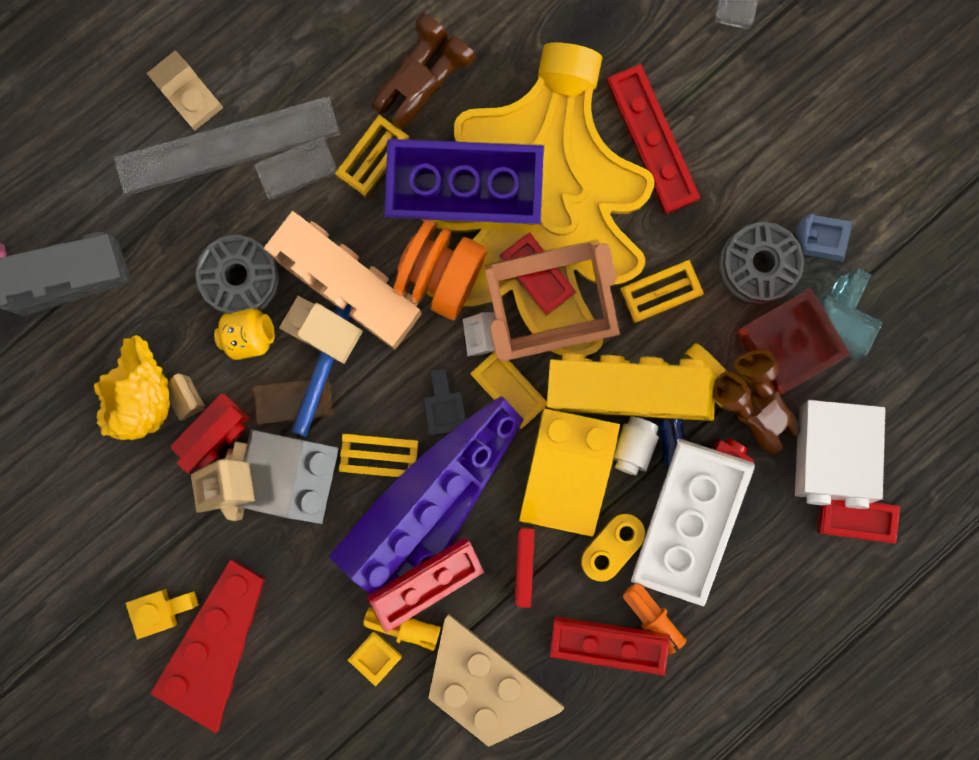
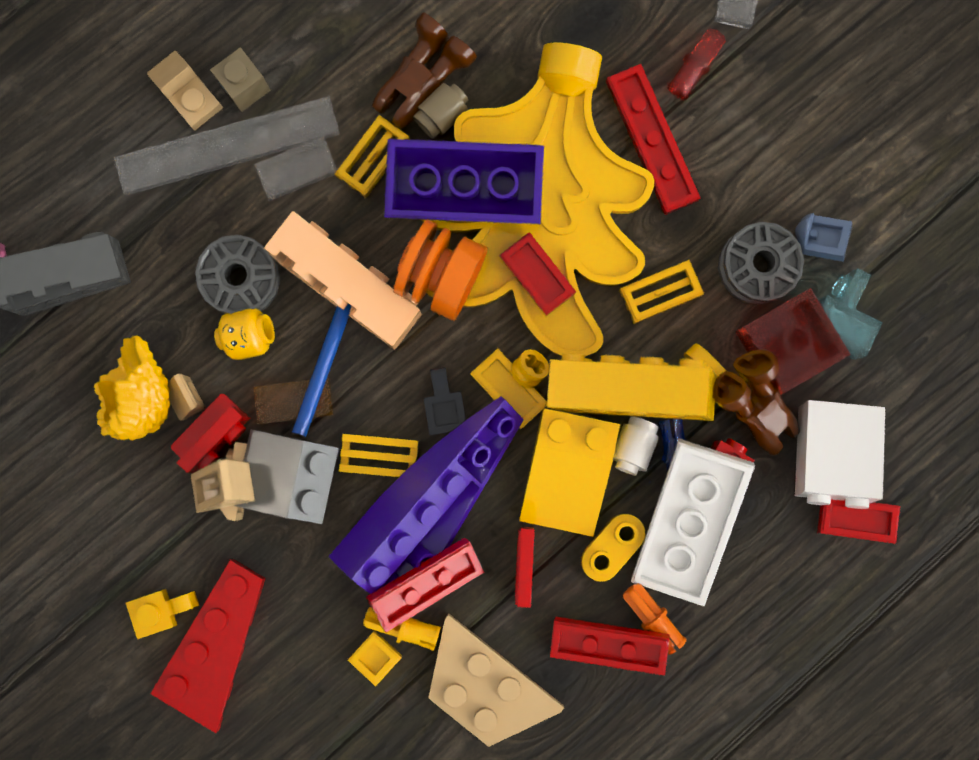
(240, 79): none -> dark tan brick
(321, 329): tan slope -> none
(441, 109): none -> dark tan brick
(478, 333): white tile -> none
(530, 368): none -> yellow bush
(560, 337): nougat piece -> none
(696, 64): none -> clear red axle

